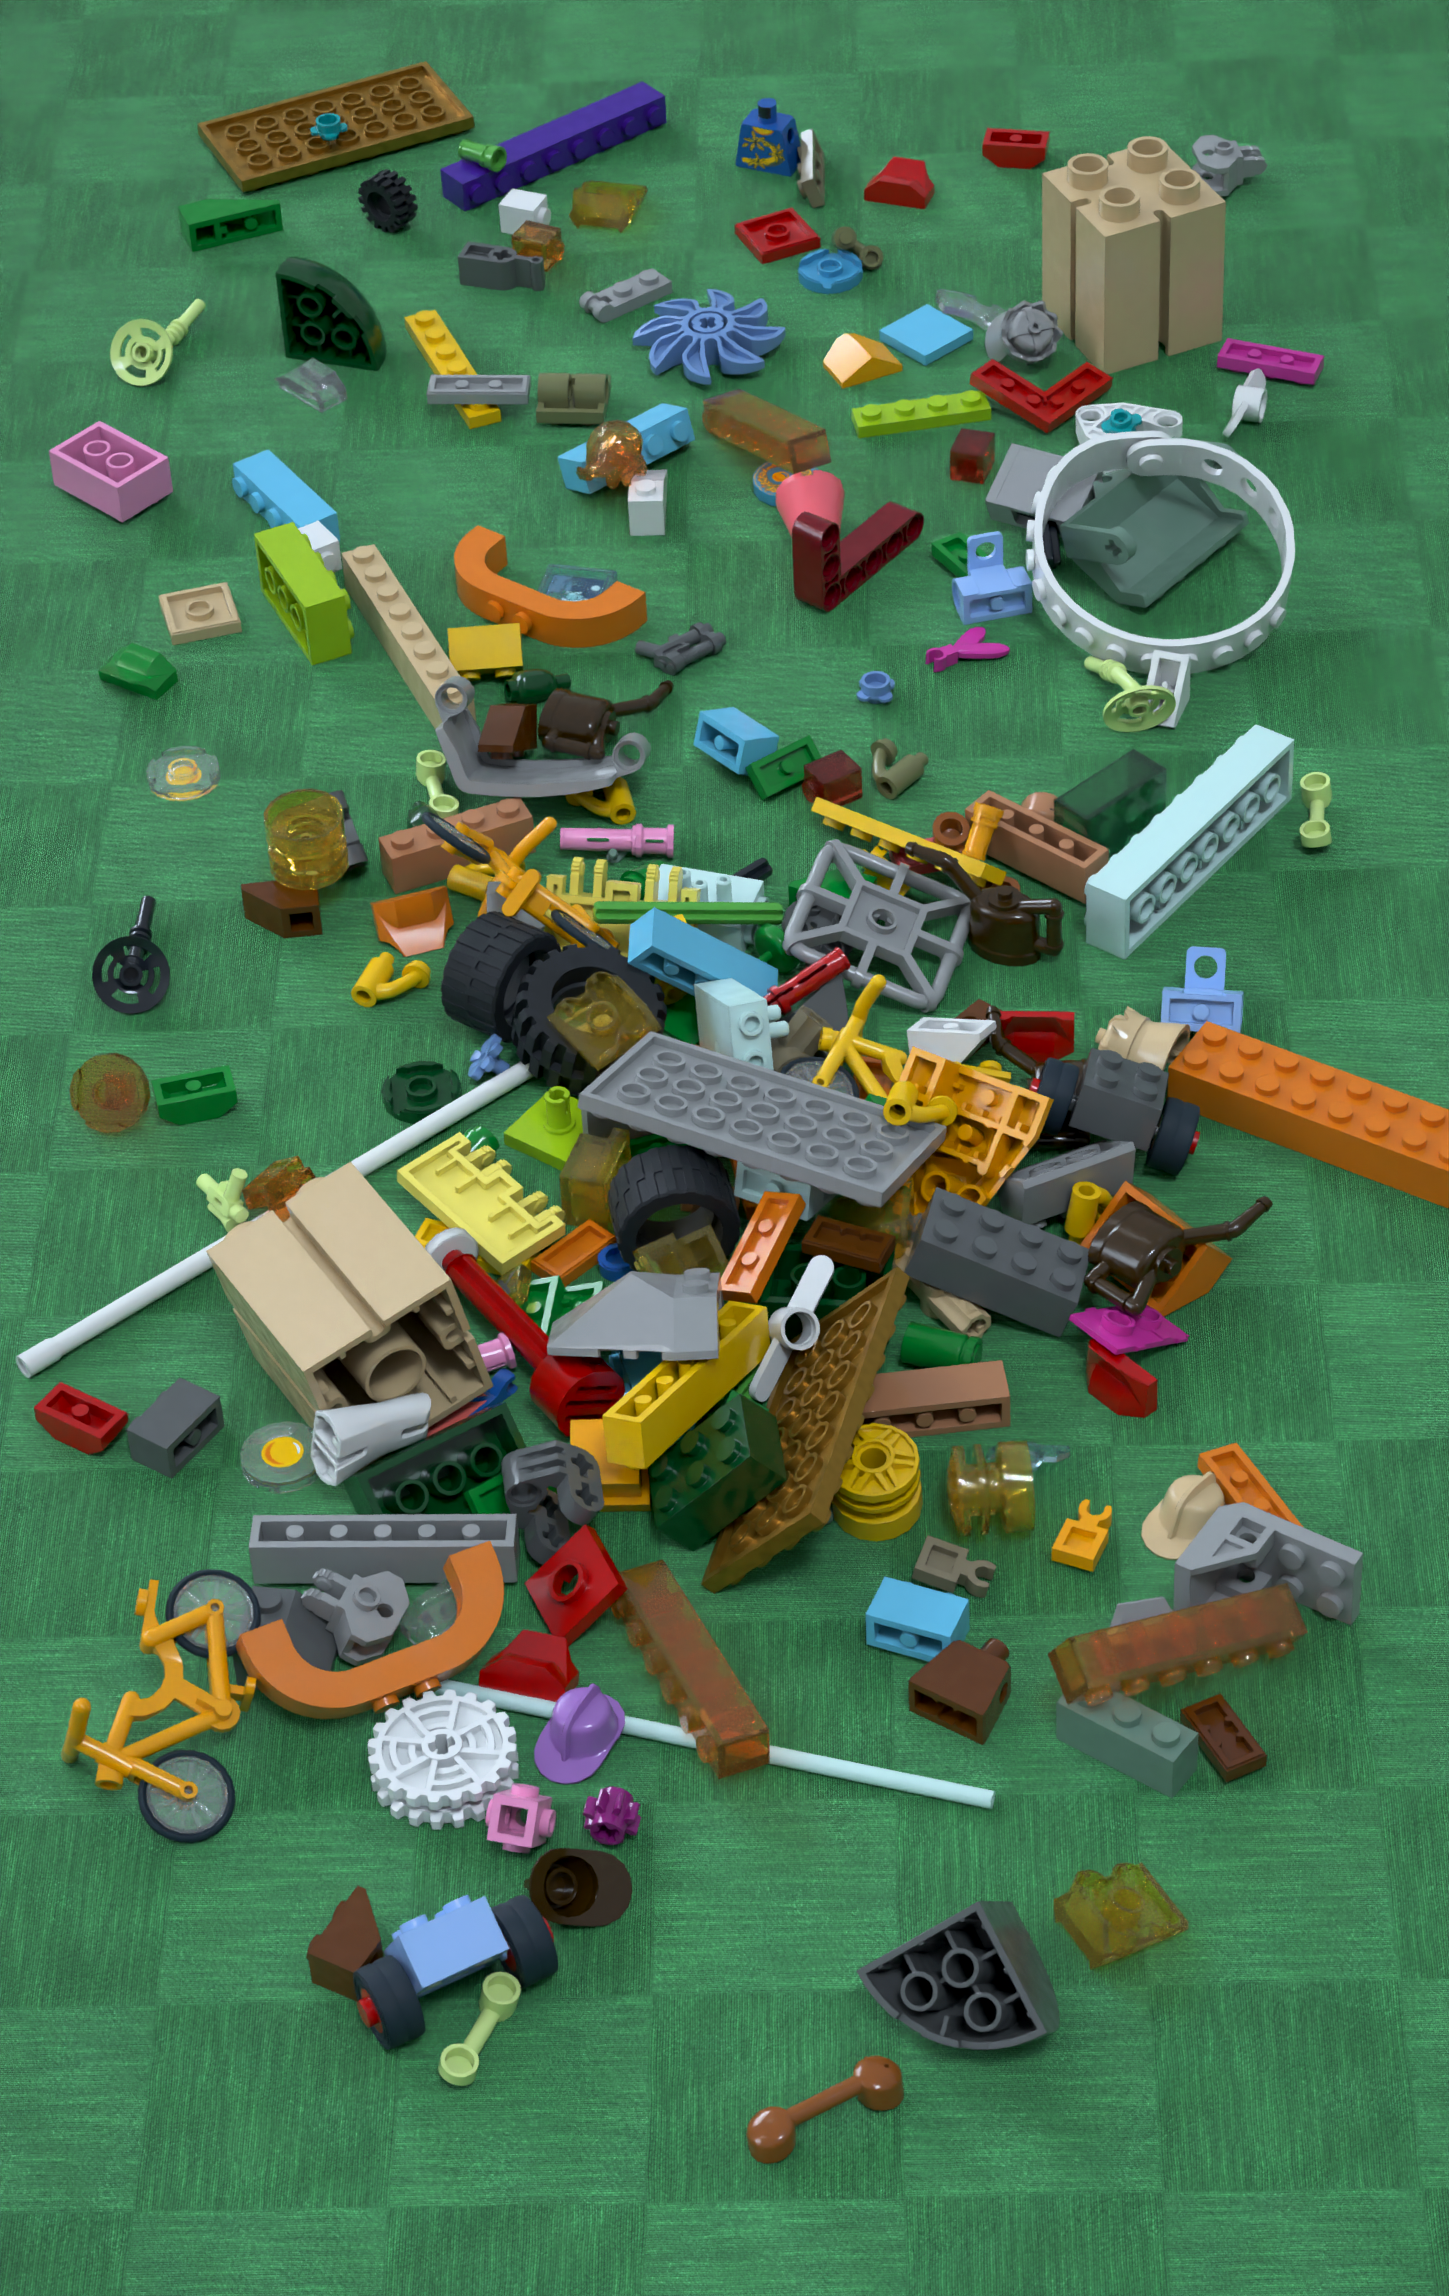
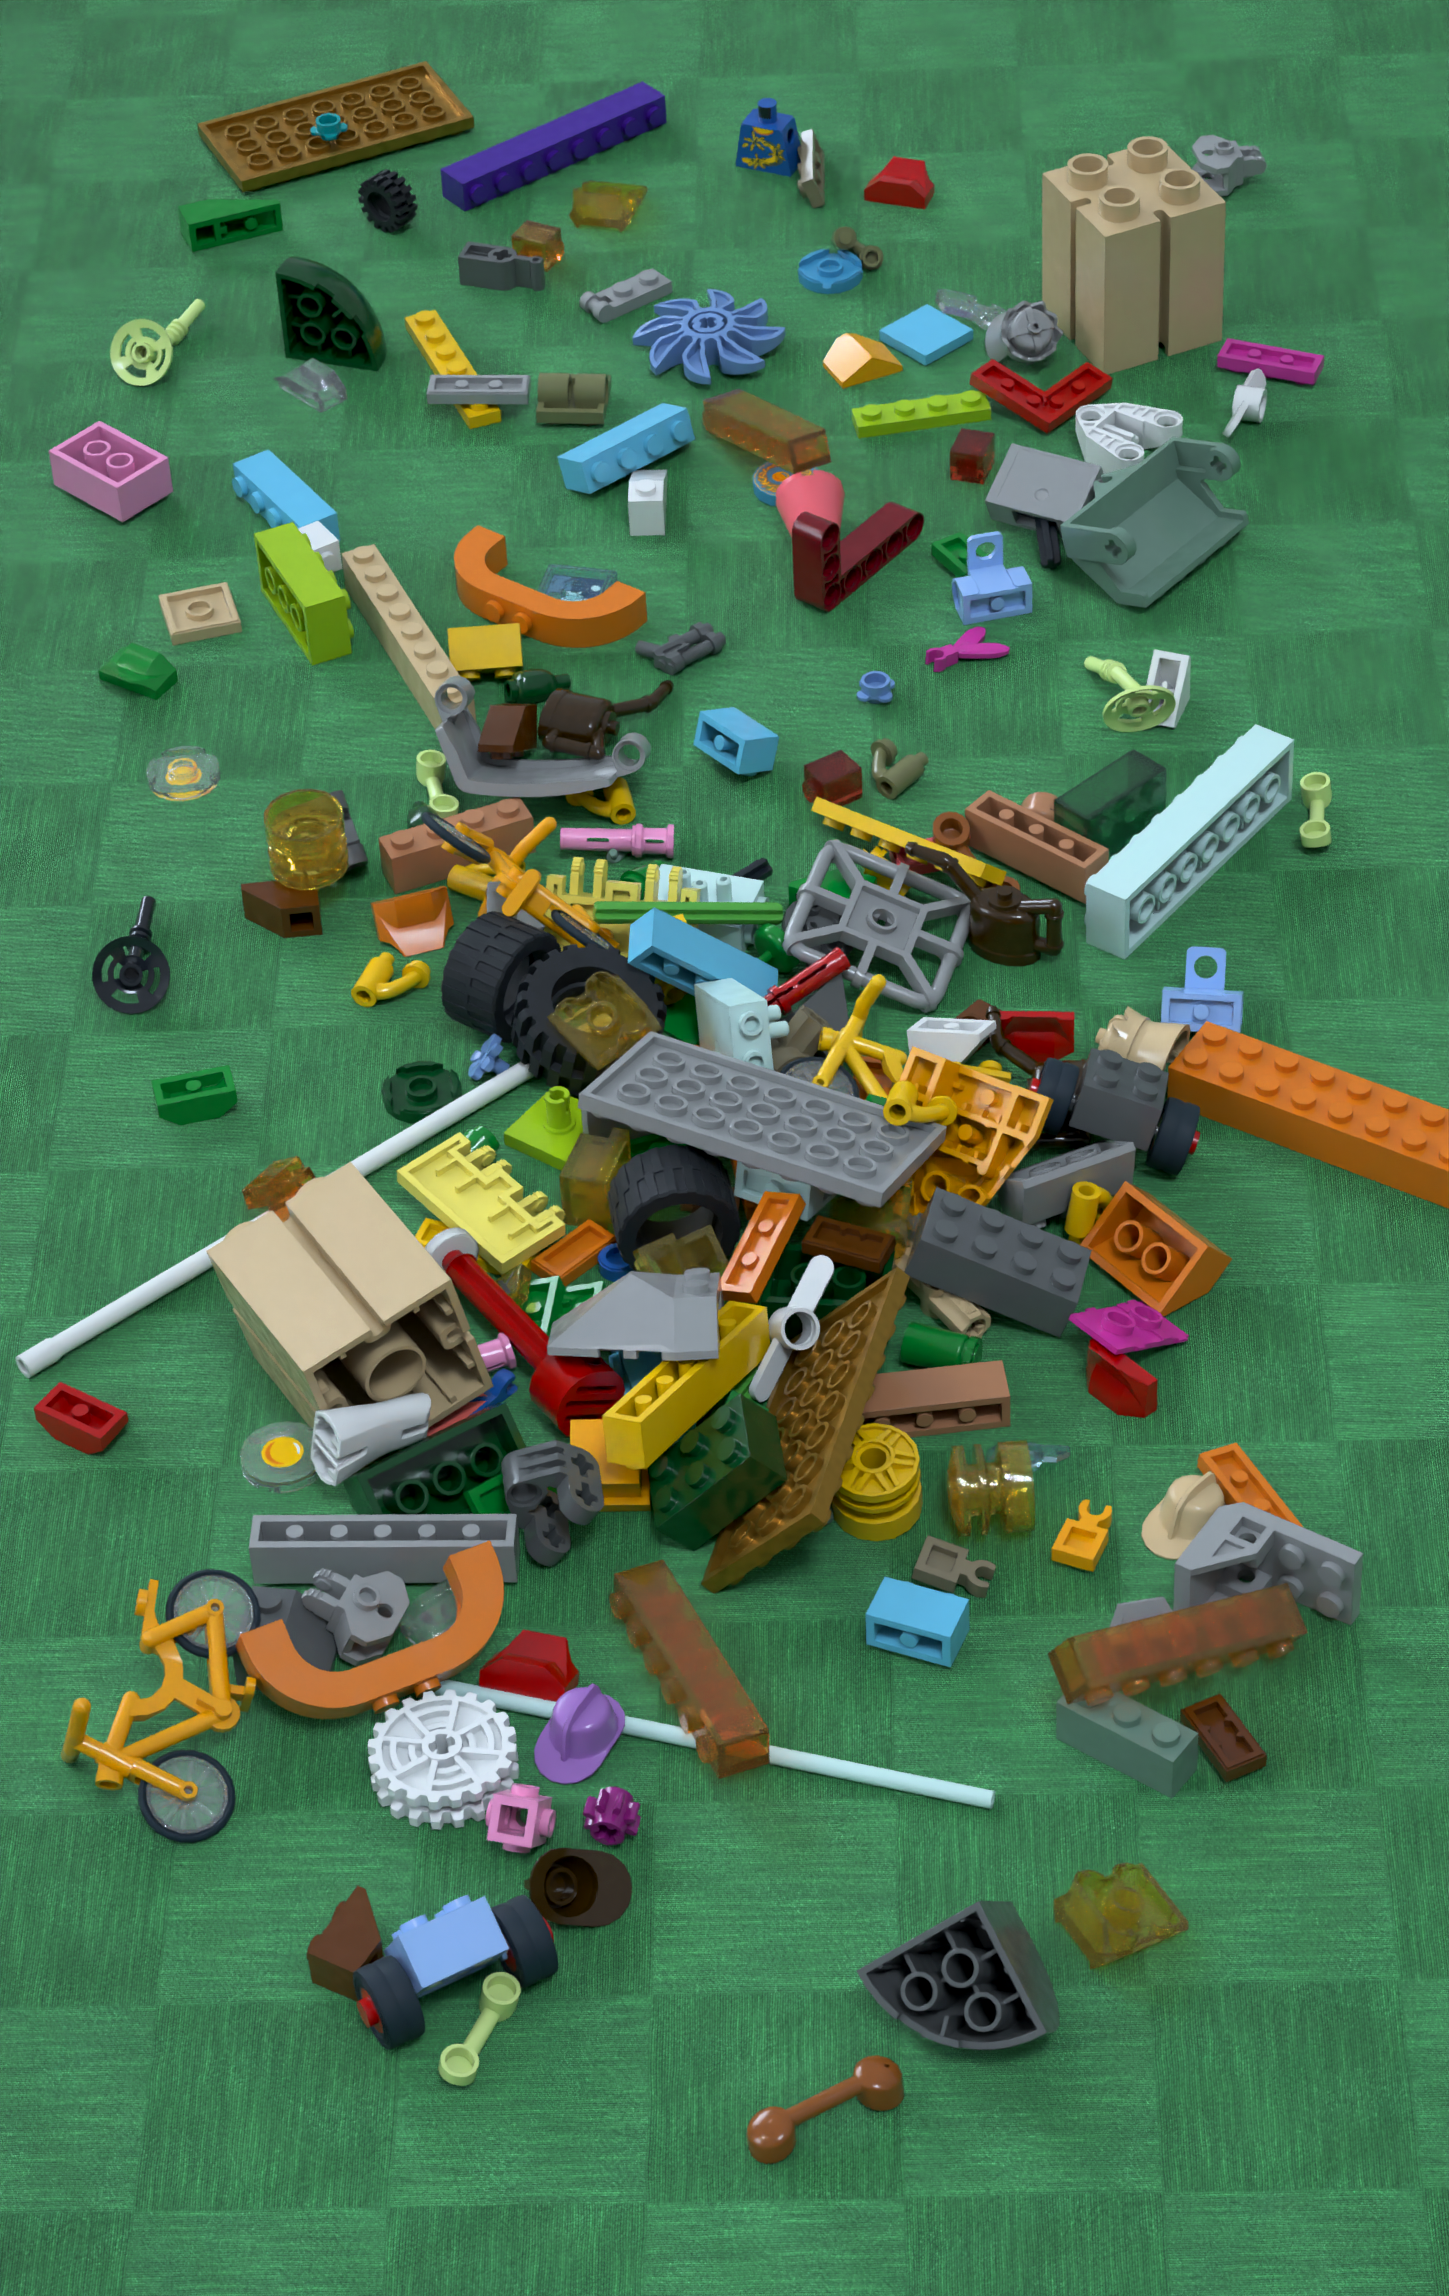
(110, 1092): clear orange tile -> none
(175, 1427): dark grey brick -> none
(225, 1197): yellowish green piece -> none
(486, 155): bright green pin -> none
(522, 206): white brick -> none
(594, 1593): red piece -> none
(615, 453): clear orange hair -> none
(777, 235): red tile -> none
(782, 767): green plate -> none
(963, 1688): reddish brown torso -> none
(984, 822): light orange pin -> none
(1015, 147): red slope -> none
(1121, 422): teal plate -> none
(1149, 1250): dark brown piece -> none
(1154, 455): white piece -> none

